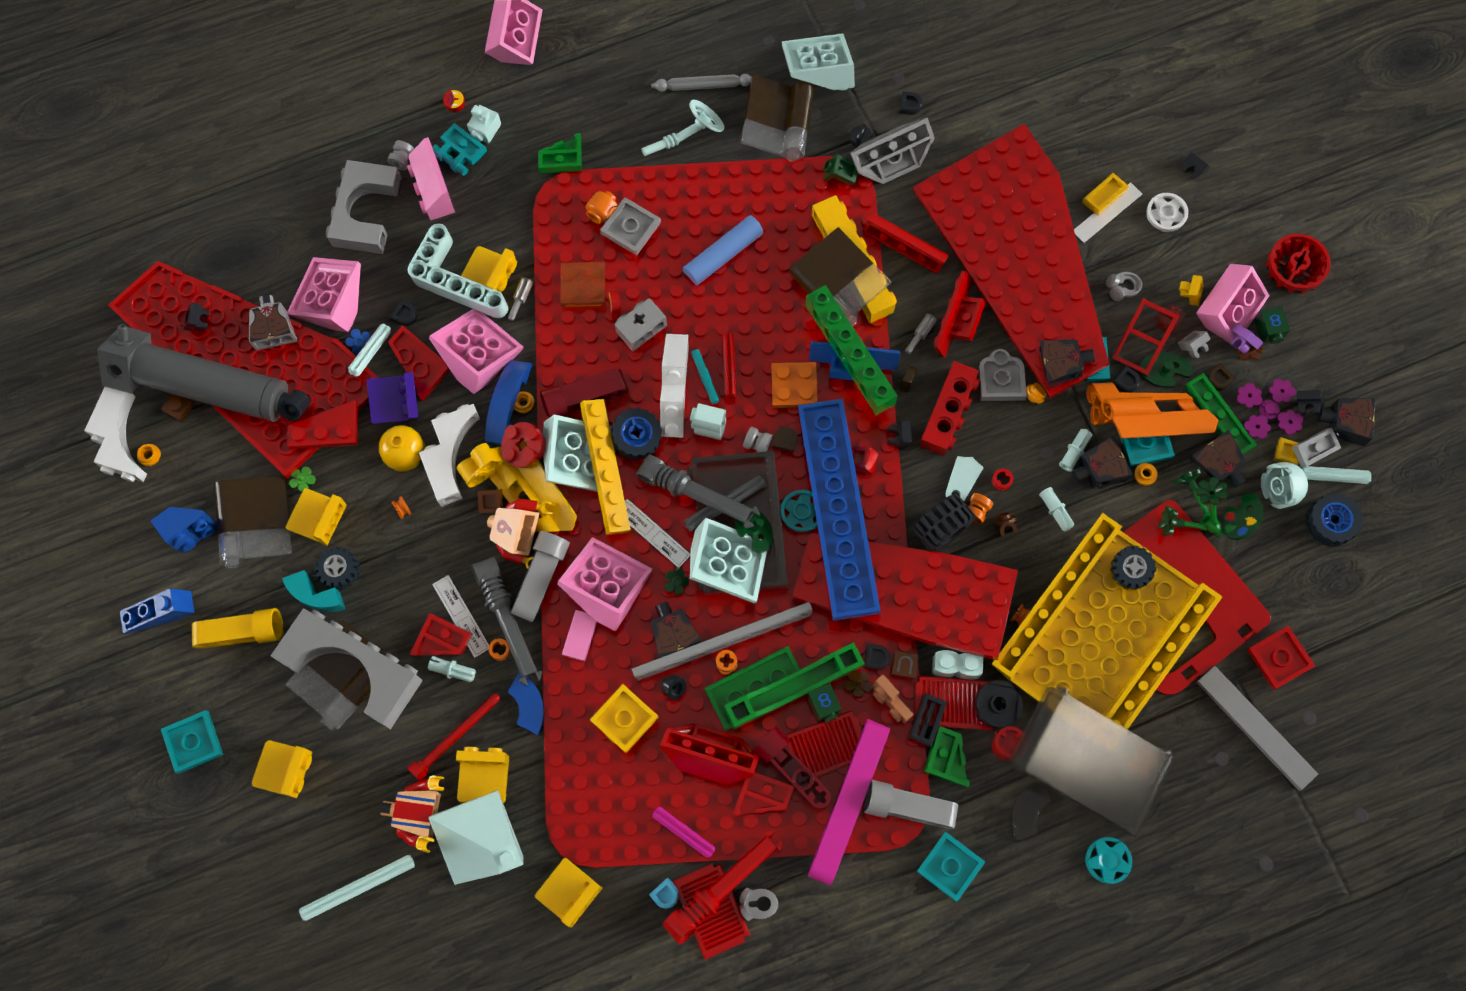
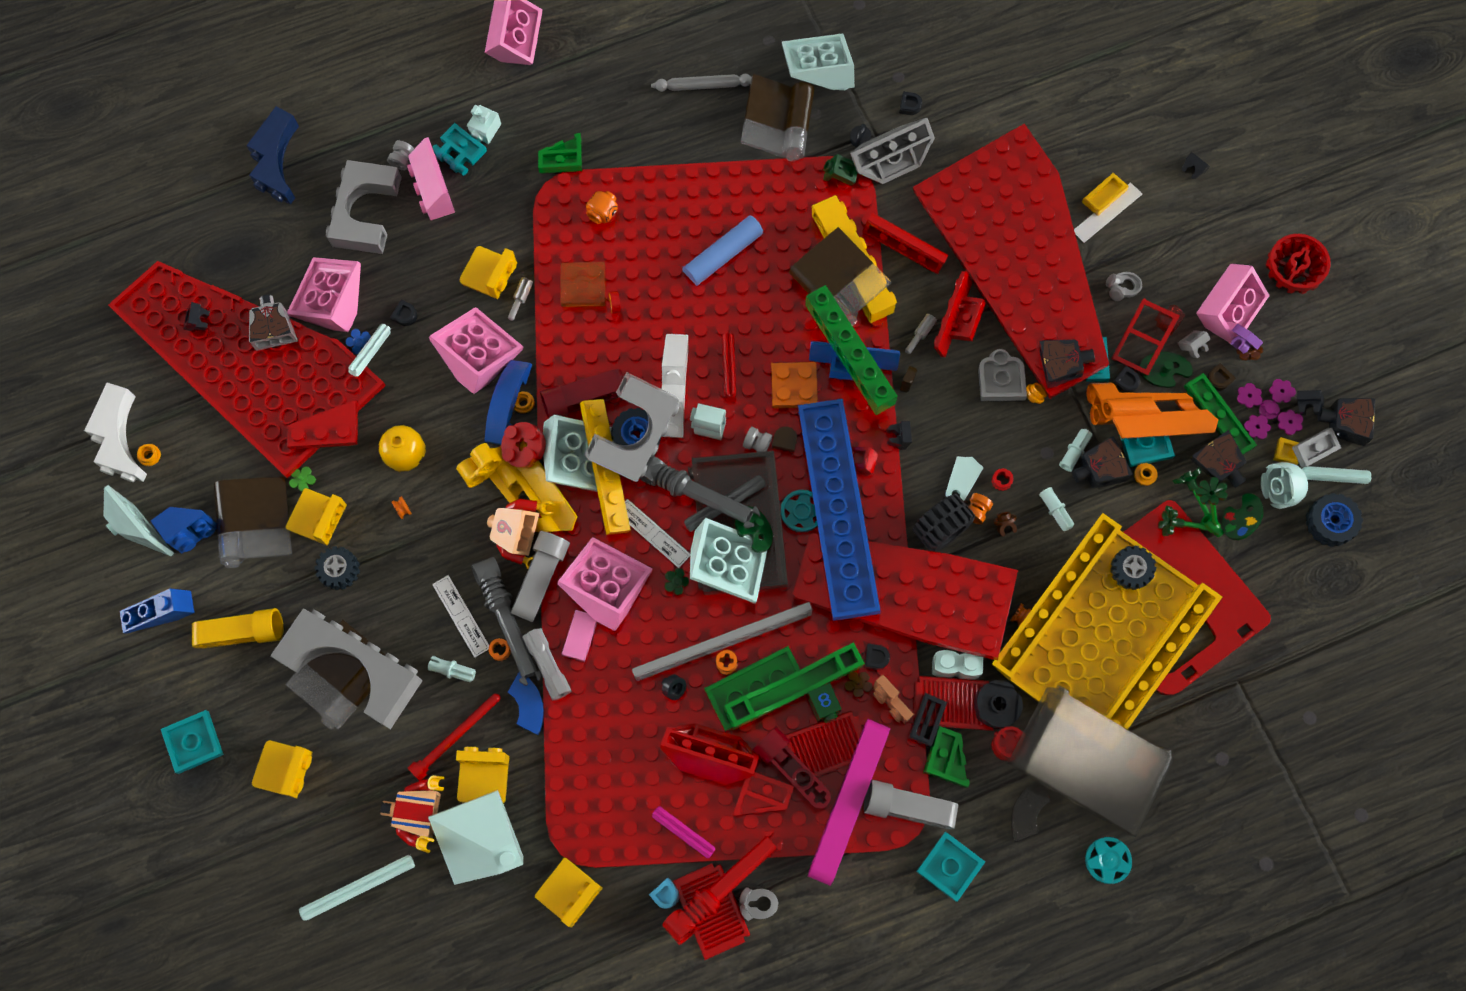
(130, 523): none -> light aqua slope
(132, 360): dark grey piece -> none
(177, 407): reddish brown plate -> none
(269, 149): none -> dark blue arch
(302, 588): teal brick -> none
(392, 399): dark purple bracket -> none
(420, 359): red wing -> none
(440, 638): red wing -> none
(441, 459): white arch -> none
(451, 281): light aqua beam -> none
(454, 101): tile -> none
(489, 500): reddish brown plate -> none
(539, 648): none -> light grey axle
(624, 718): yellow bracket -> none
(630, 226): light grey plate -> none
(632, 459): none -> light grey arch
(635, 333): light grey brick -> none
(673, 630): torso -> none
(701, 122): light aqua dish -> none
(704, 376): teal piece -> none
(905, 665): reddish brown tile -> none
(958, 376): red brick -> none
(1167, 212): white wheel -> none
(1192, 290): yellow tile -> none
(1257, 728): light grey tile -> none
(1272, 325): dark green brick -> none
(1280, 657): red plate -> none

